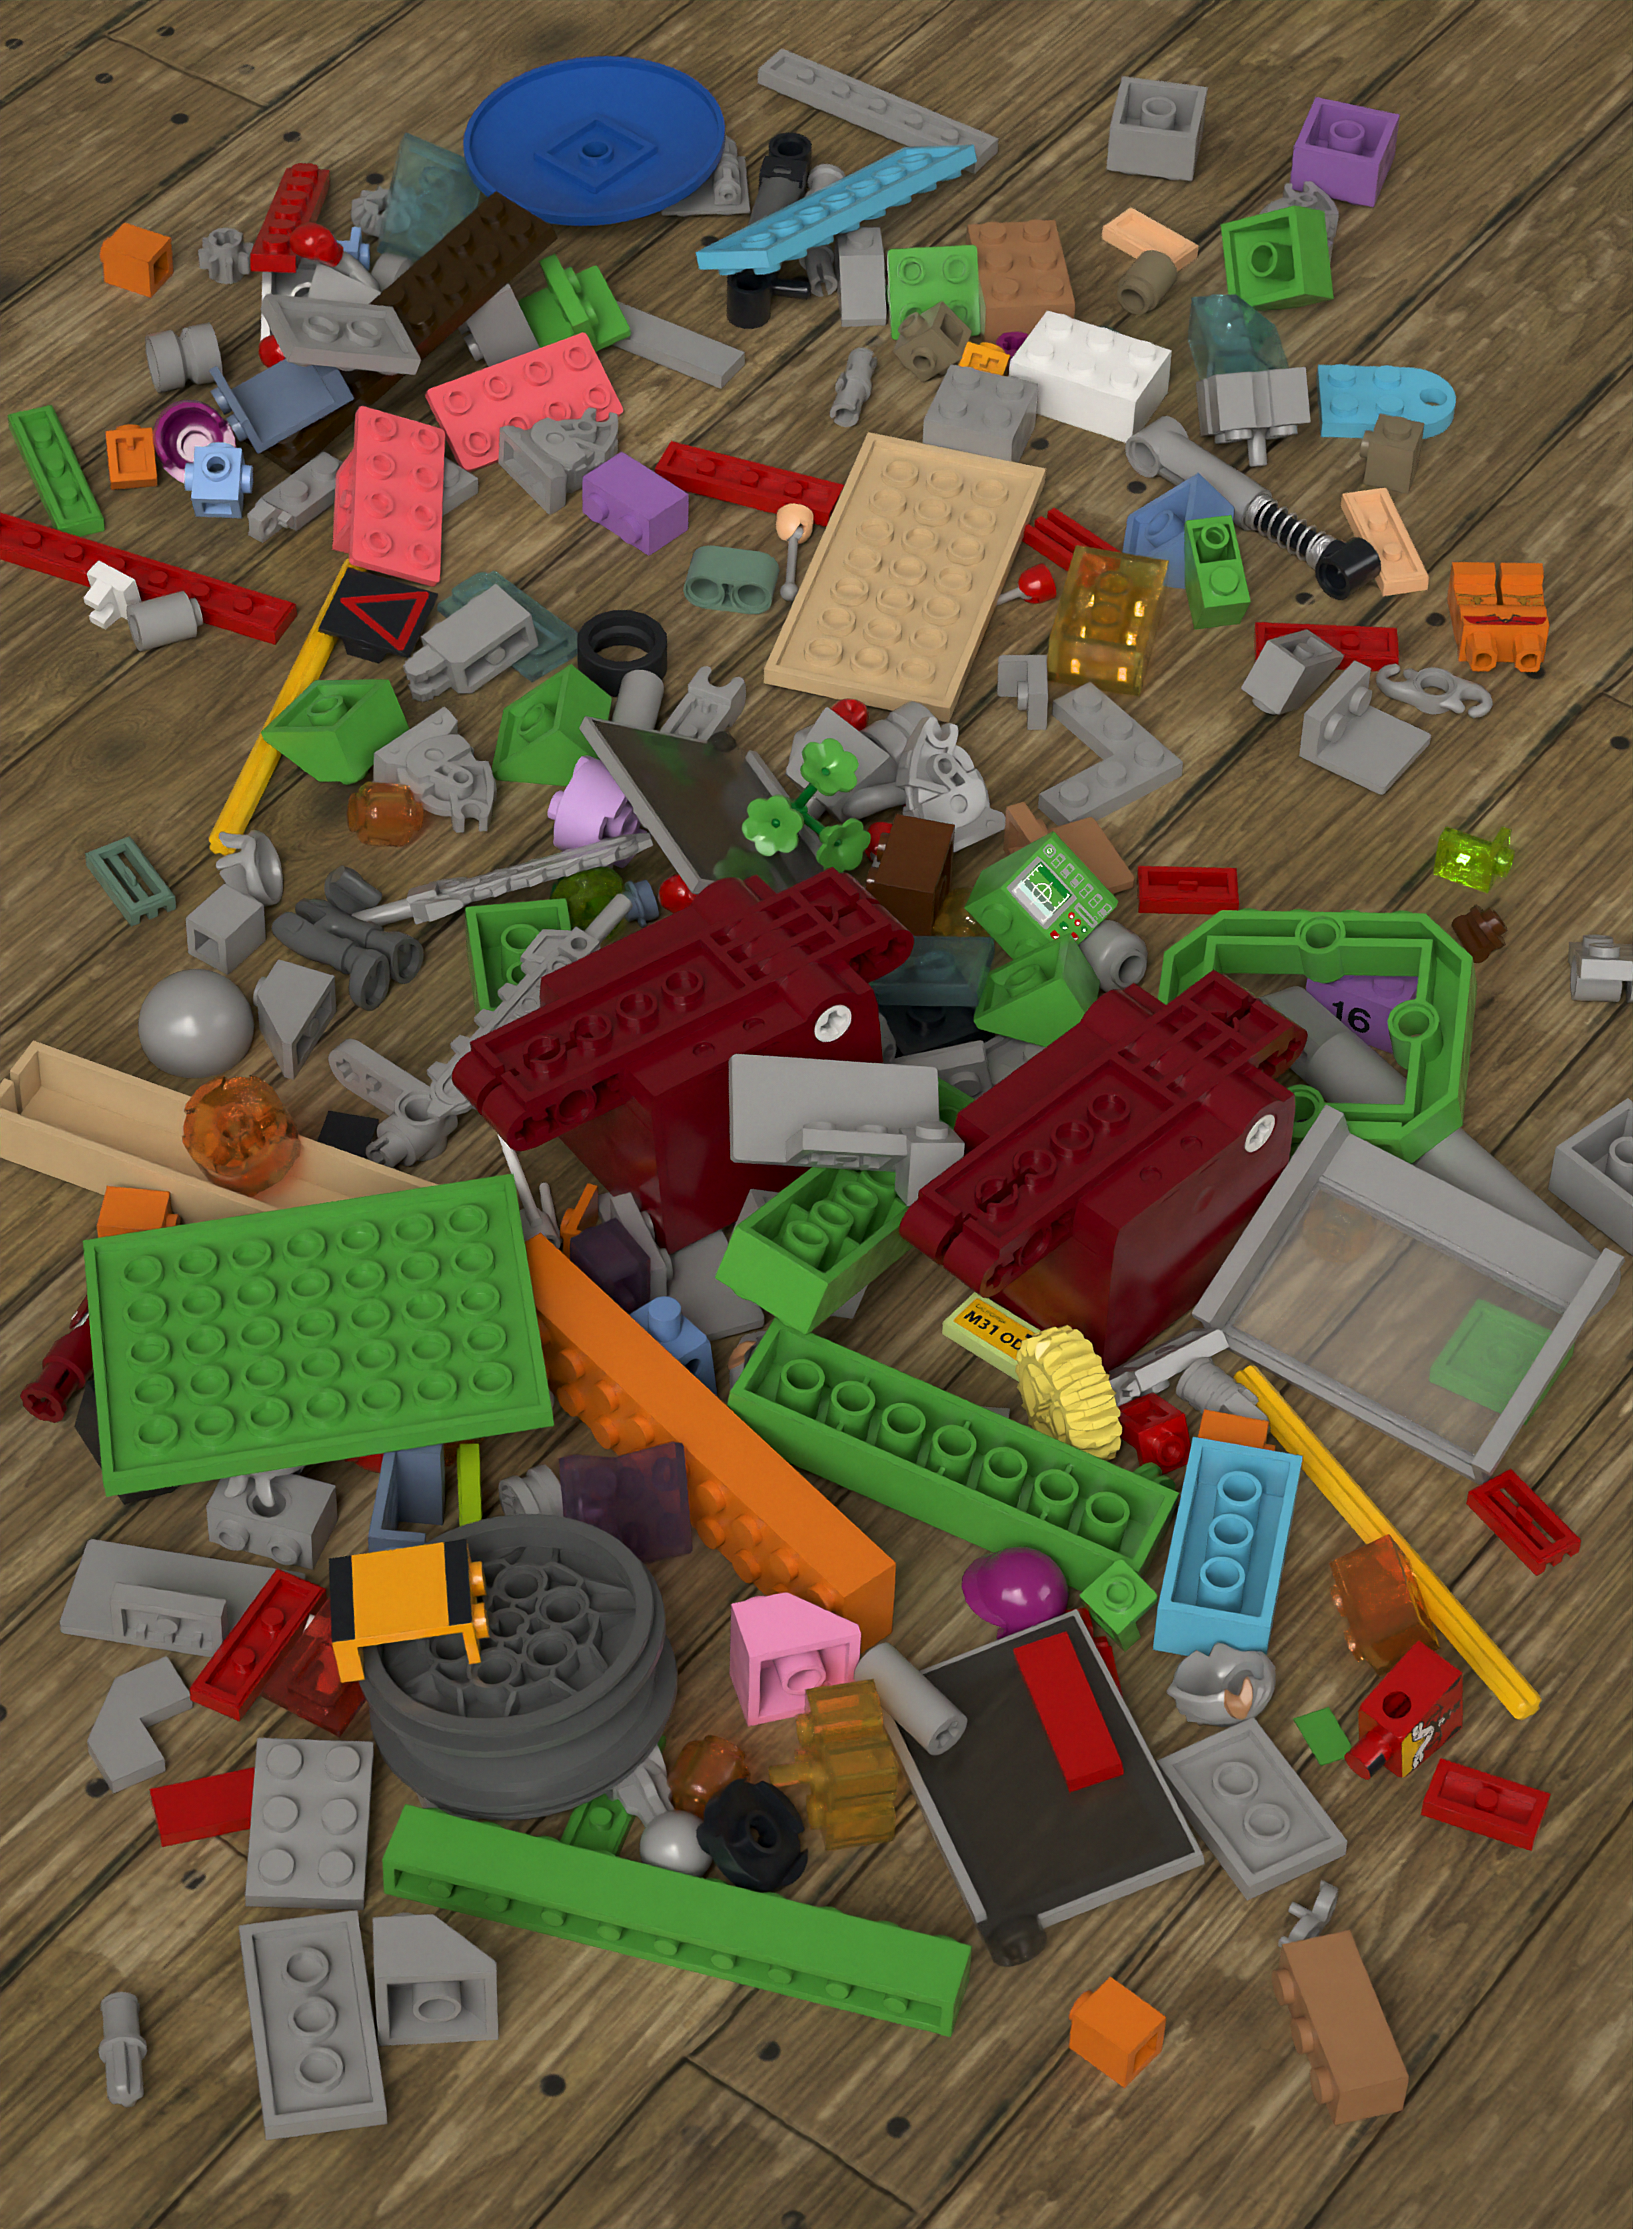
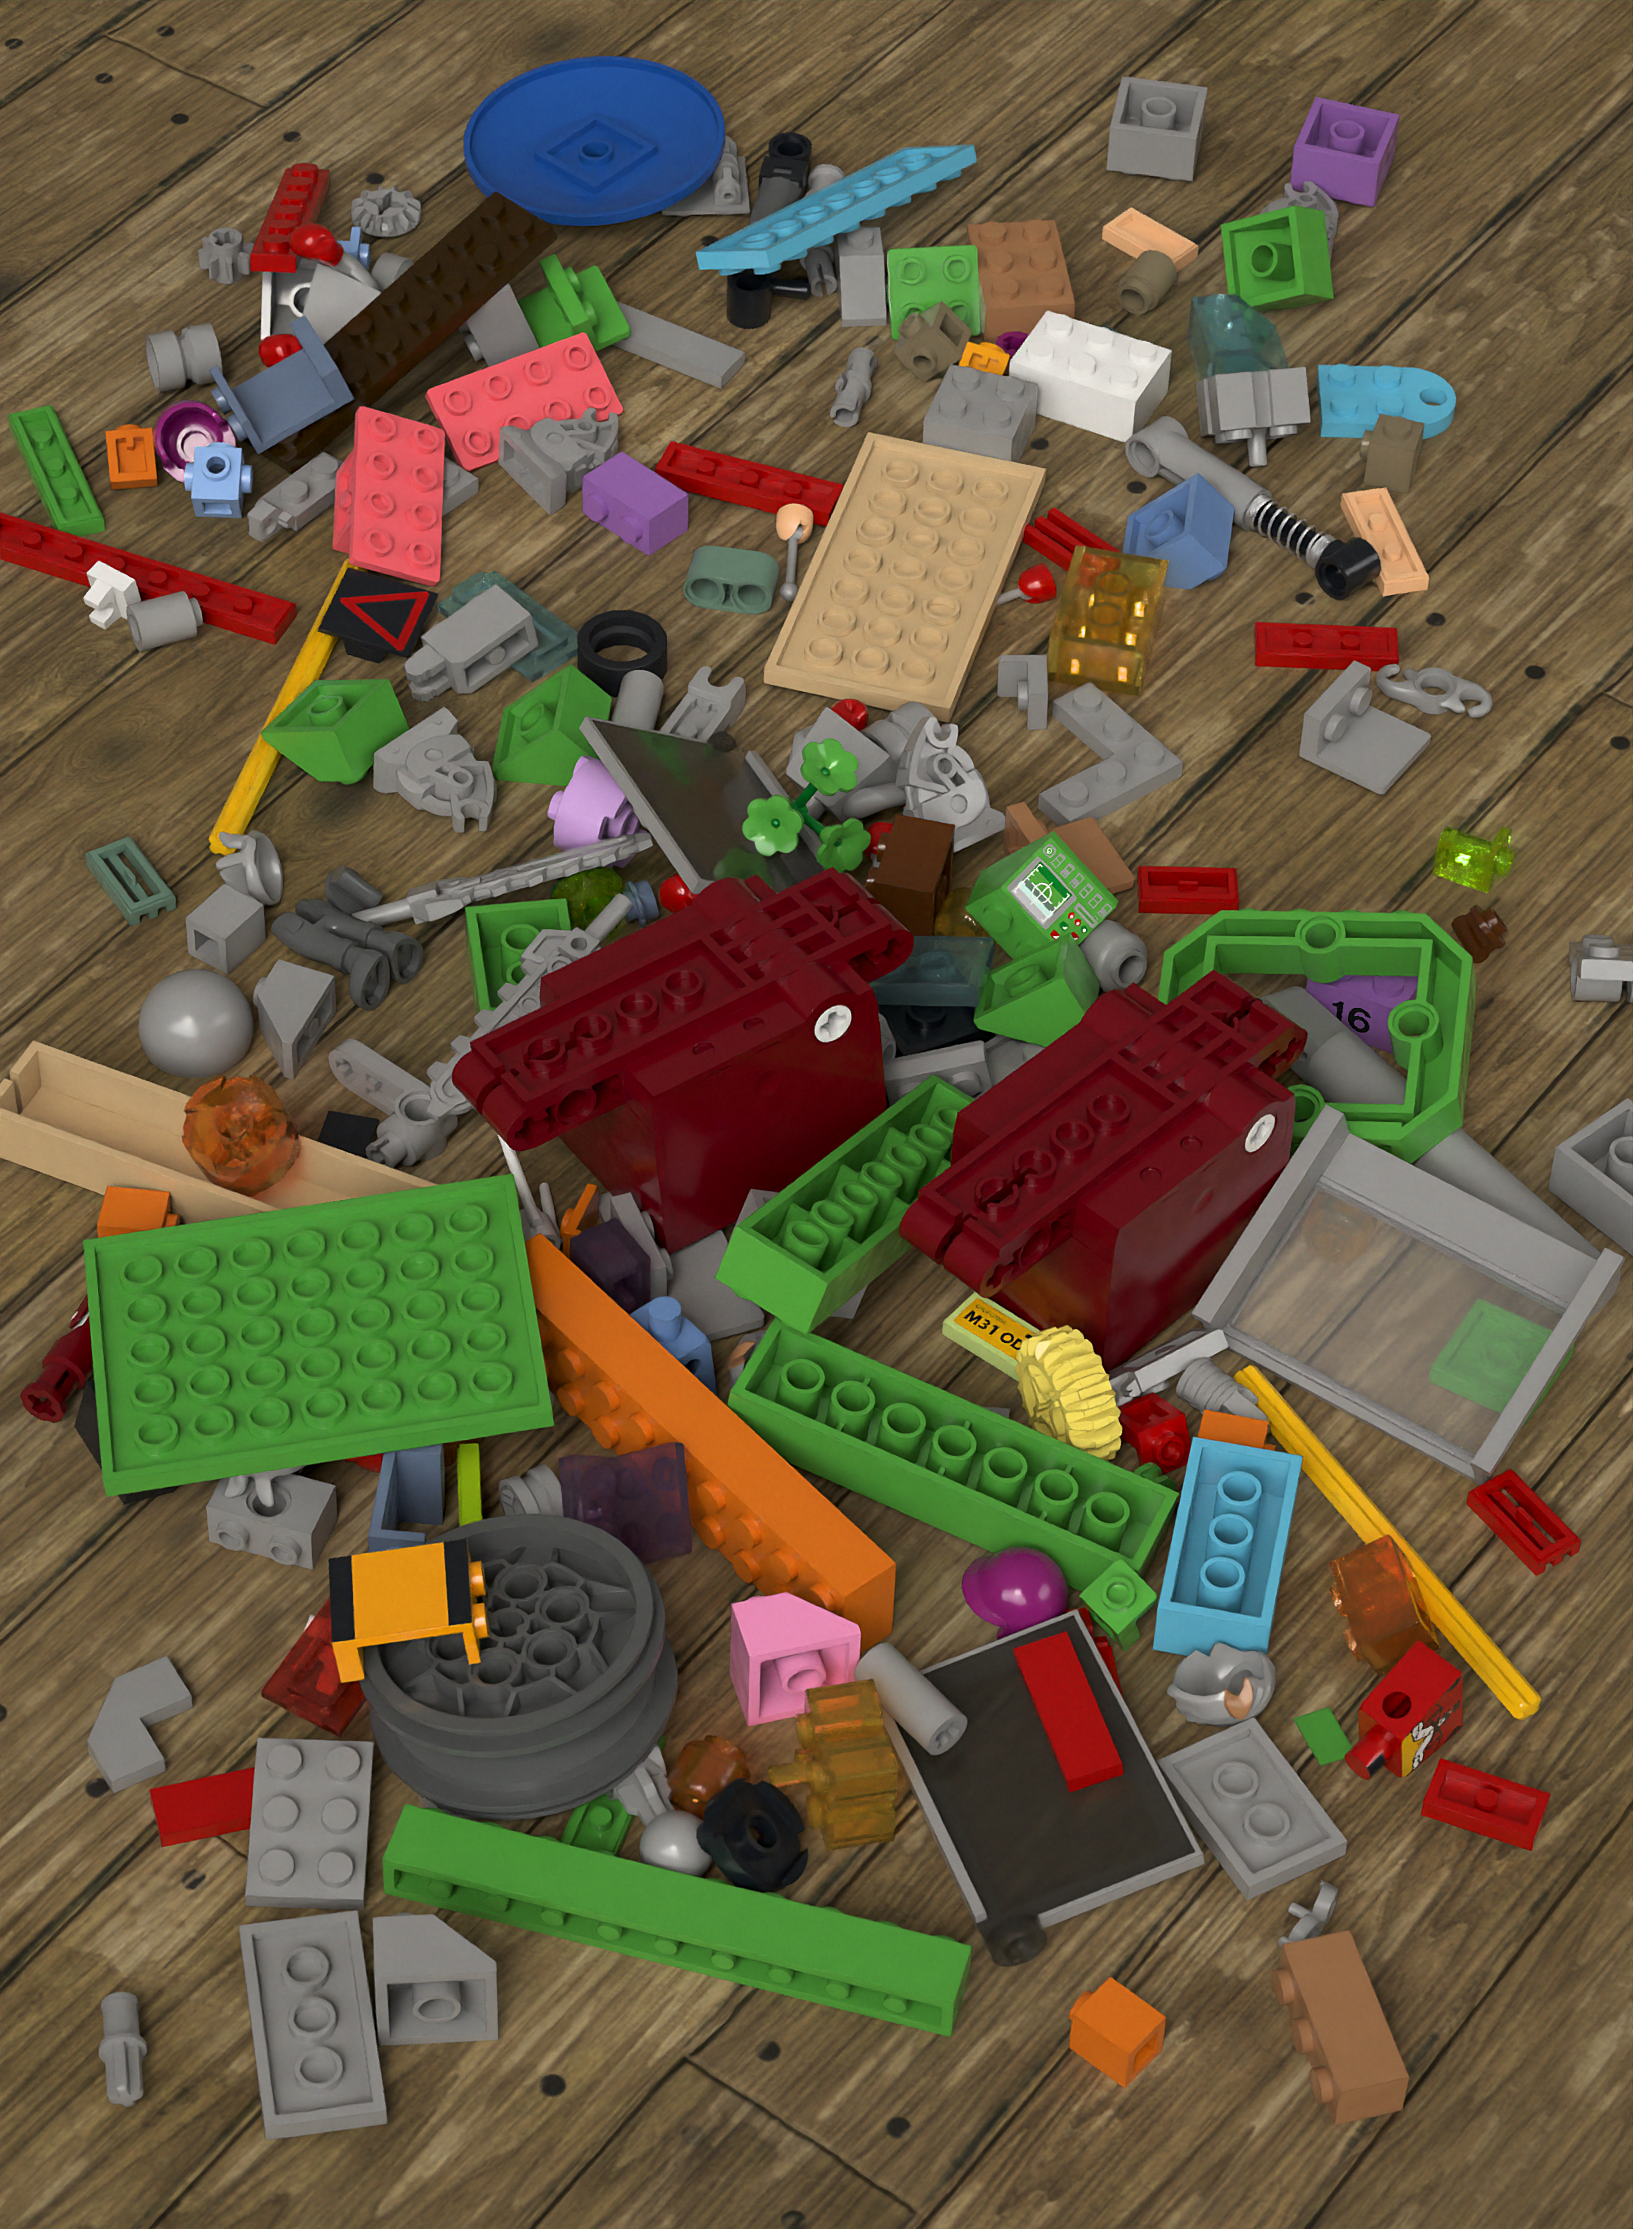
(137, 259): orange brick -> none
(159, 1597): light grey bracket -> none
(257, 1644): red tile -> none
(340, 334): light grey plate -> none
(384, 814): clear orange head -> none
(425, 198): clear light blue tile -> none
(826, 1111): light grey bracket -> none
(871, 106): light grey plate -> none
(930, 1151): light grey brick -> none
(1214, 573): bright green slope -> none
(1290, 671): light grey slope -> none
(1502, 621): orange hips -> none

